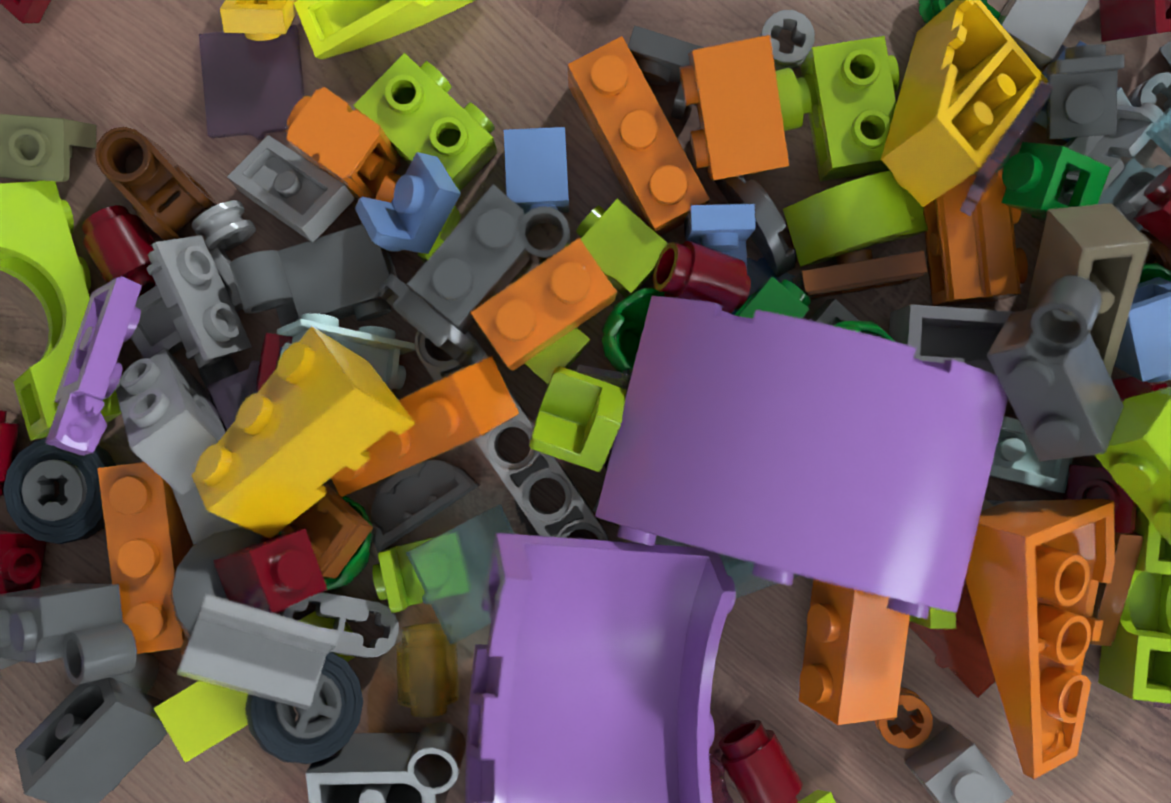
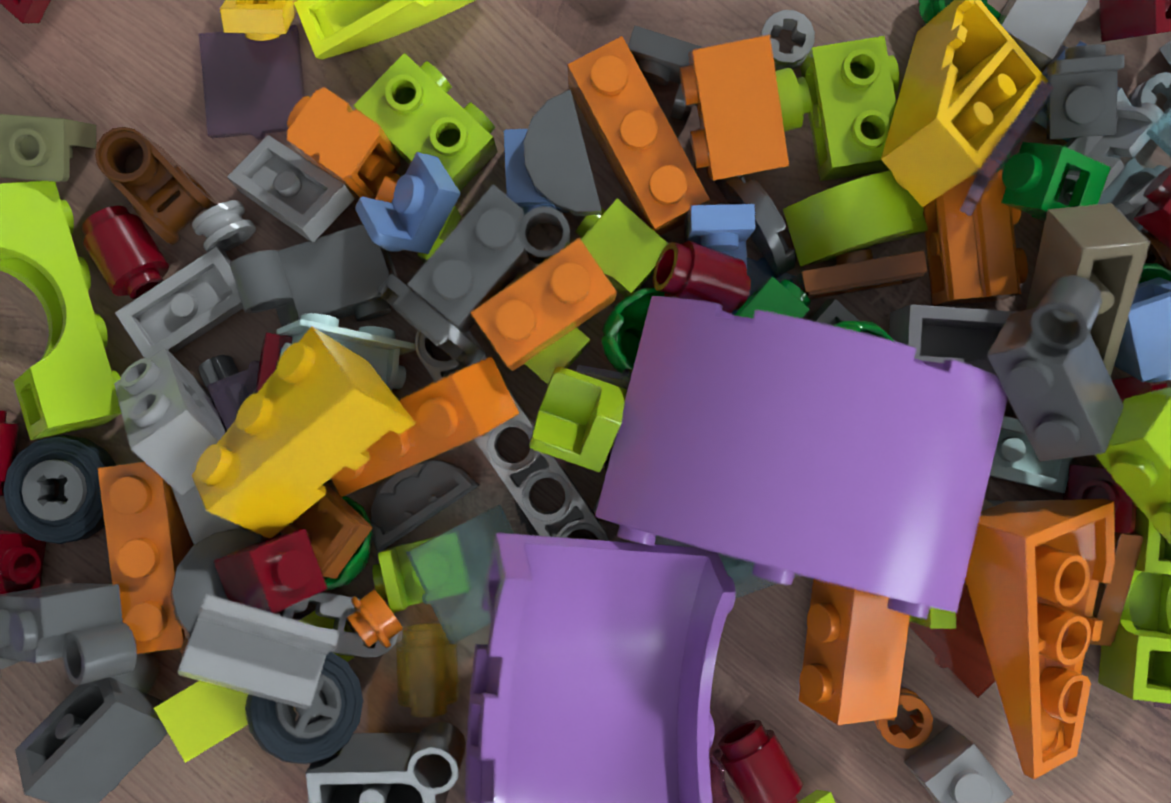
(93, 366): medium lavender hinge -> none
(191, 280): light grey hinge -> none
(374, 620): none -> orange plate
(558, 158): none -> dark grey tile

